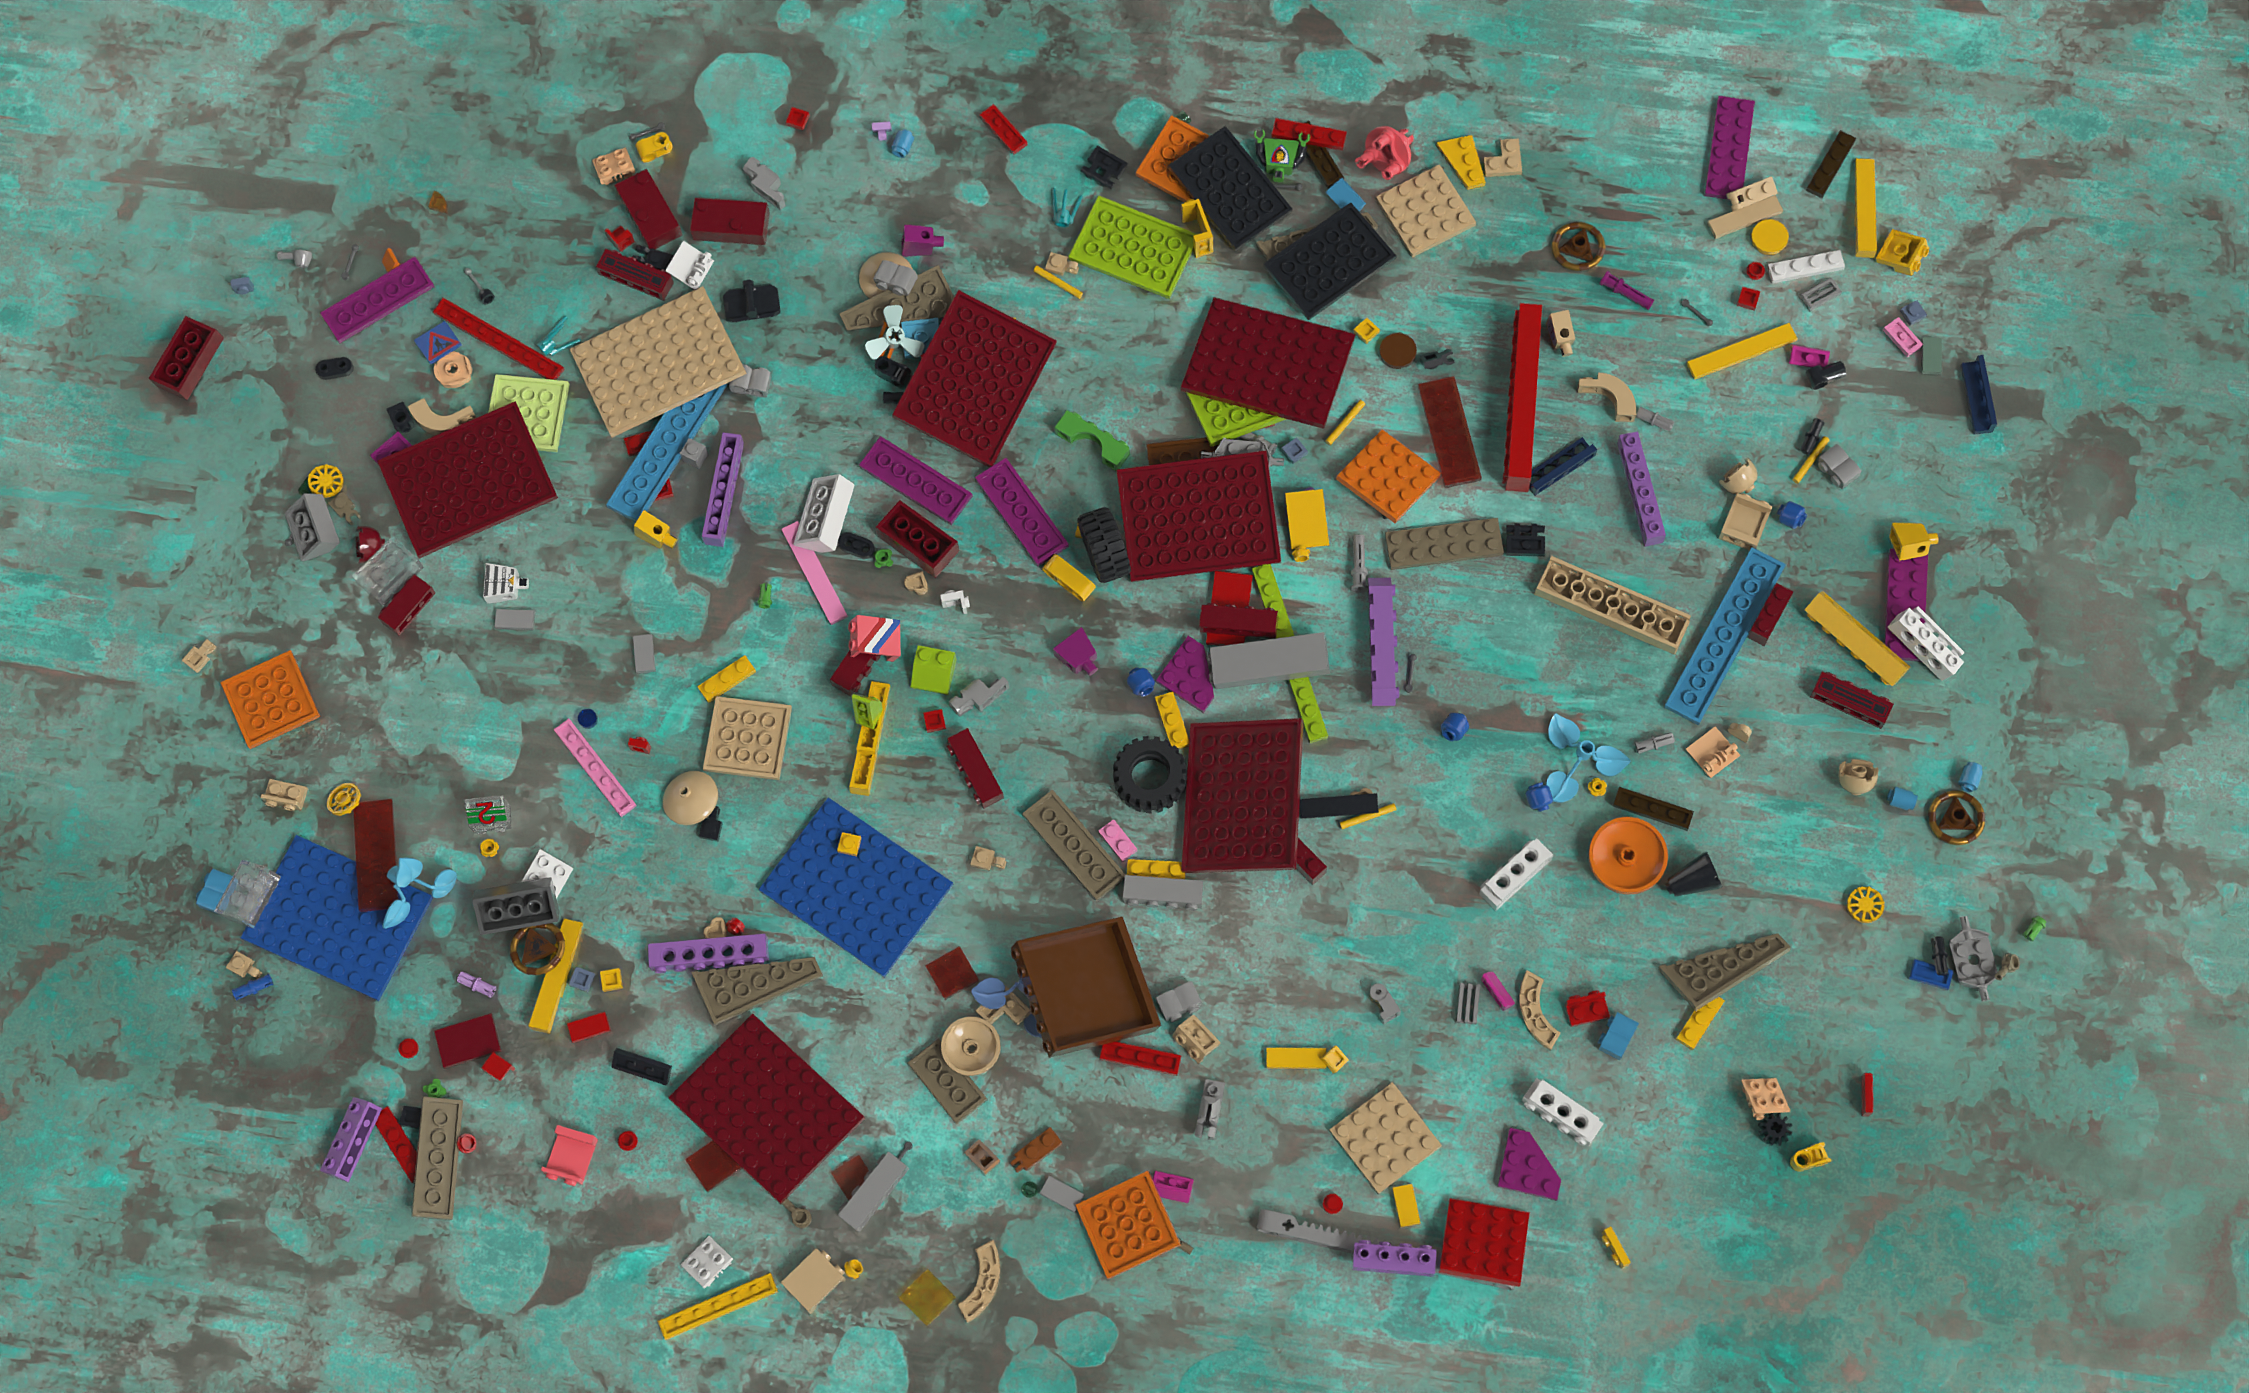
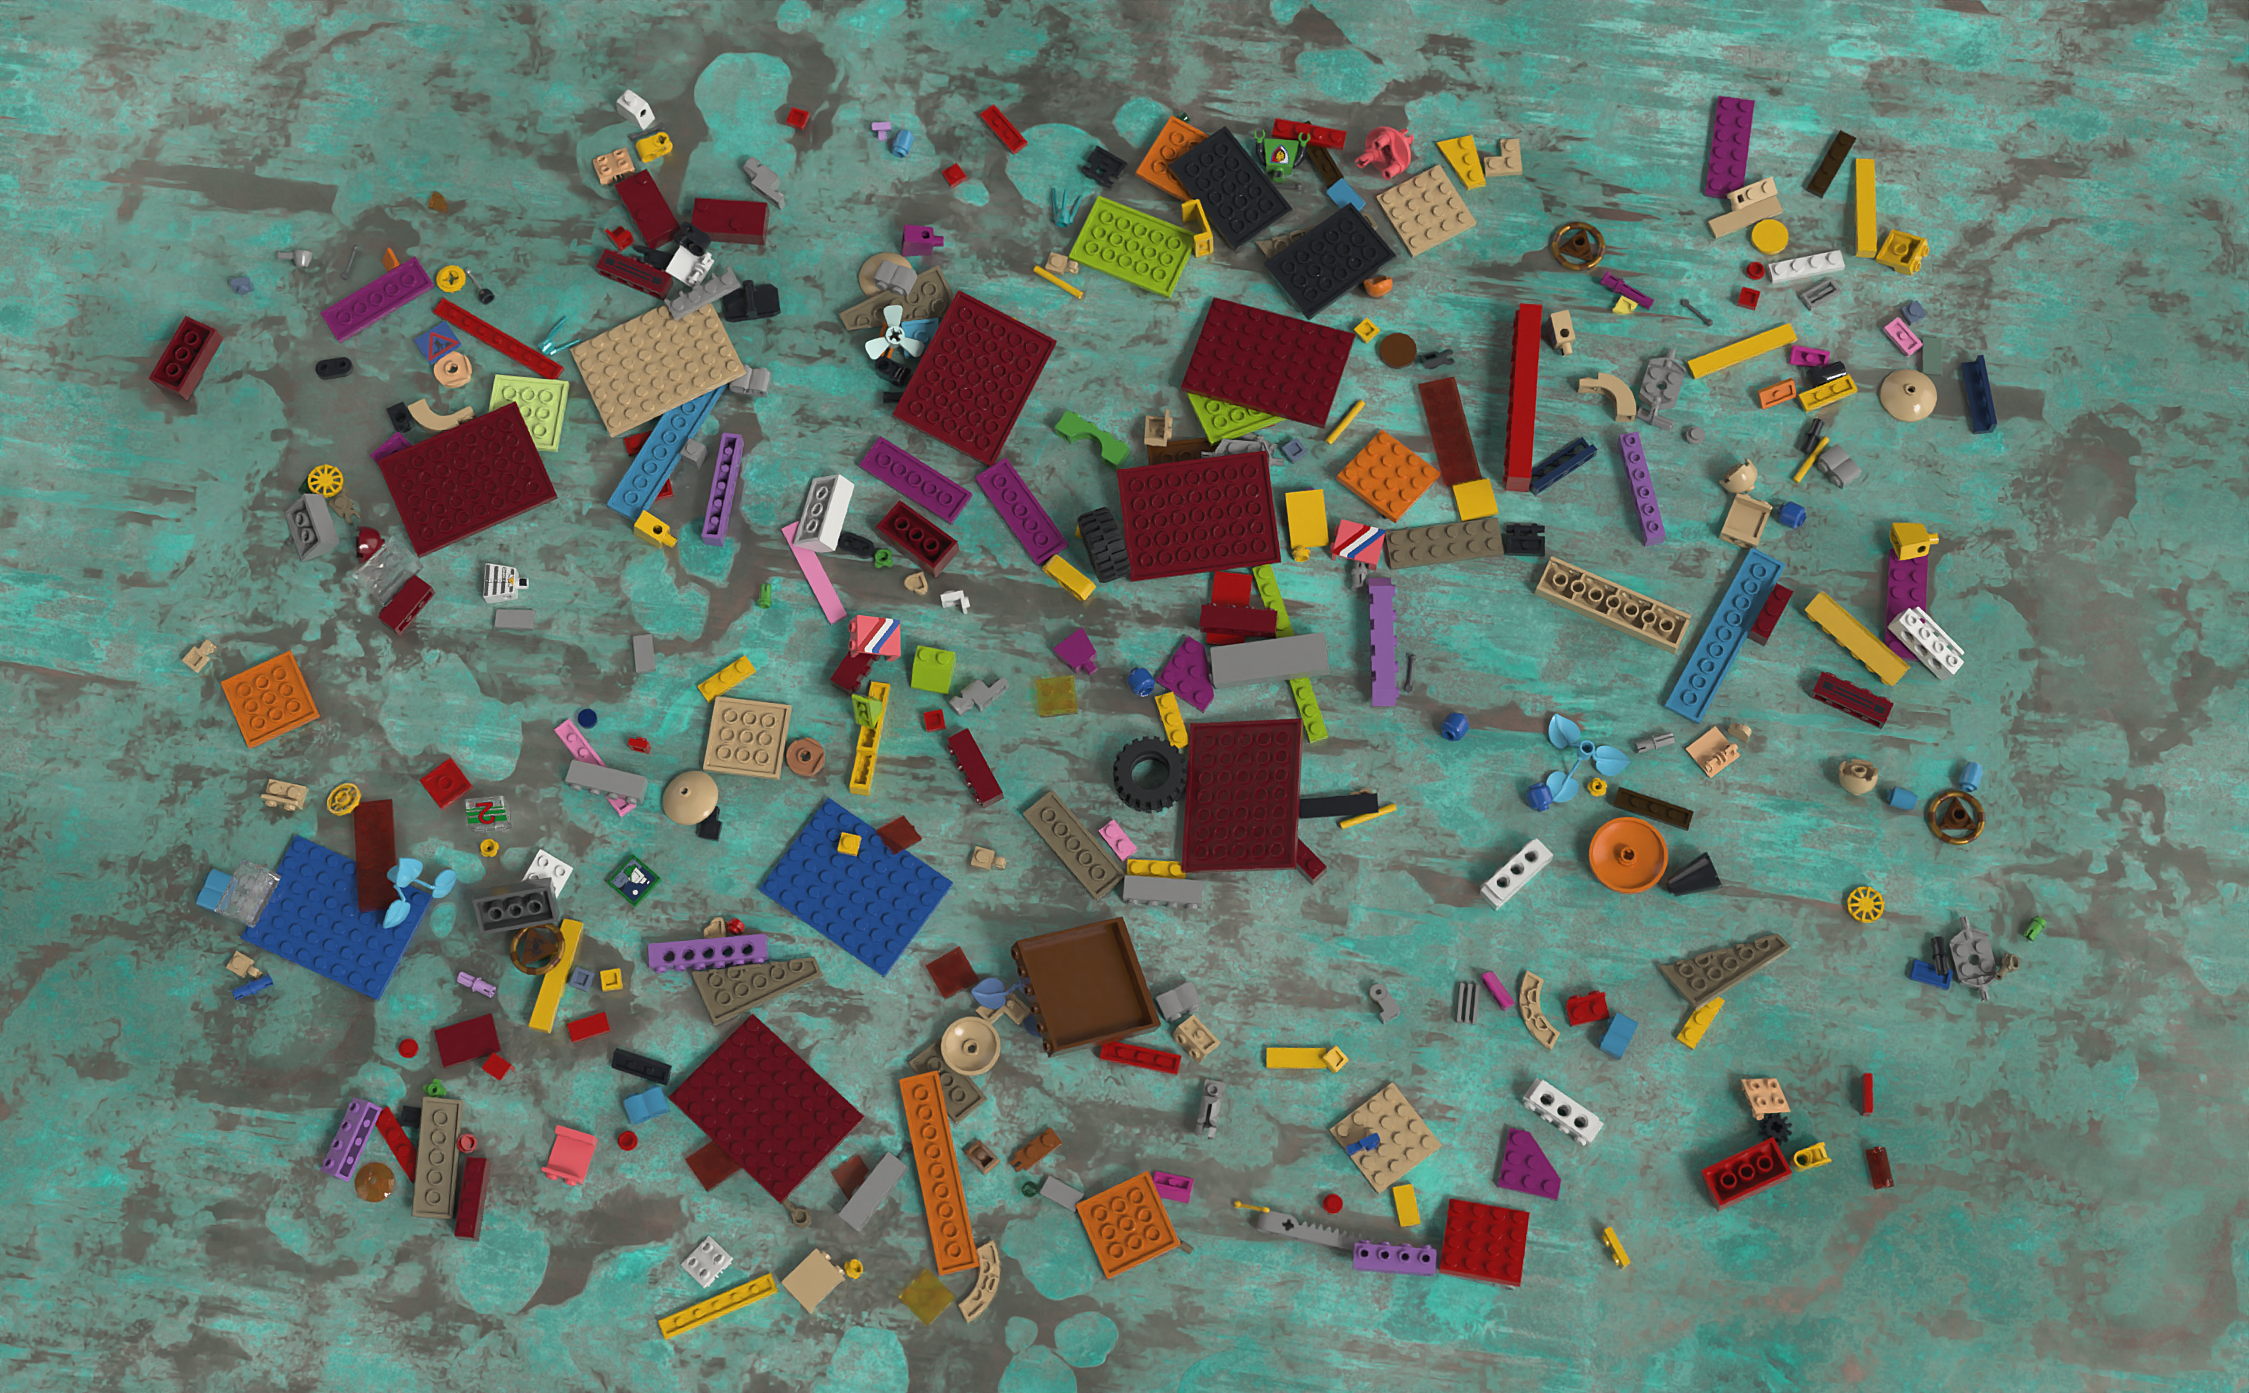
(384, 1182): none -> clear orange dish
(445, 274): none -> yellow gear
(446, 784): none -> red tile
(472, 1199): none -> dark red brick
(607, 782): none -> light grey brick
(631, 106): none -> white torso
(634, 881): none -> tile
(646, 1105): none -> dark azure brick
(693, 240): none -> black piece
(703, 294): none -> light grey hinge
(808, 767): none -> nougat plate
(898, 835): none -> clear red piece
(939, 1173): none -> orange plate
(954, 175): none -> red plate
(1056, 696): none -> clear yellow plate
(1158, 429): none -> tan bracket
(1238, 1204): none -> yellow hinge
(1358, 543): none -> panel
(1368, 1143): none -> blue plate
(1378, 286): none -> orange hair
(1475, 500): none -> yellow tile
(1624, 306): none -> light yellow tile
(1664, 372): none -> light grey plate
(1695, 435): none -> light grey plate
(1745, 1174): none -> red slope
(1776, 393): none -> orange plate
(1827, 393): none -> yellow plate
(1879, 1168): none -> clear red hinge
(1908, 405): none -> tan dish

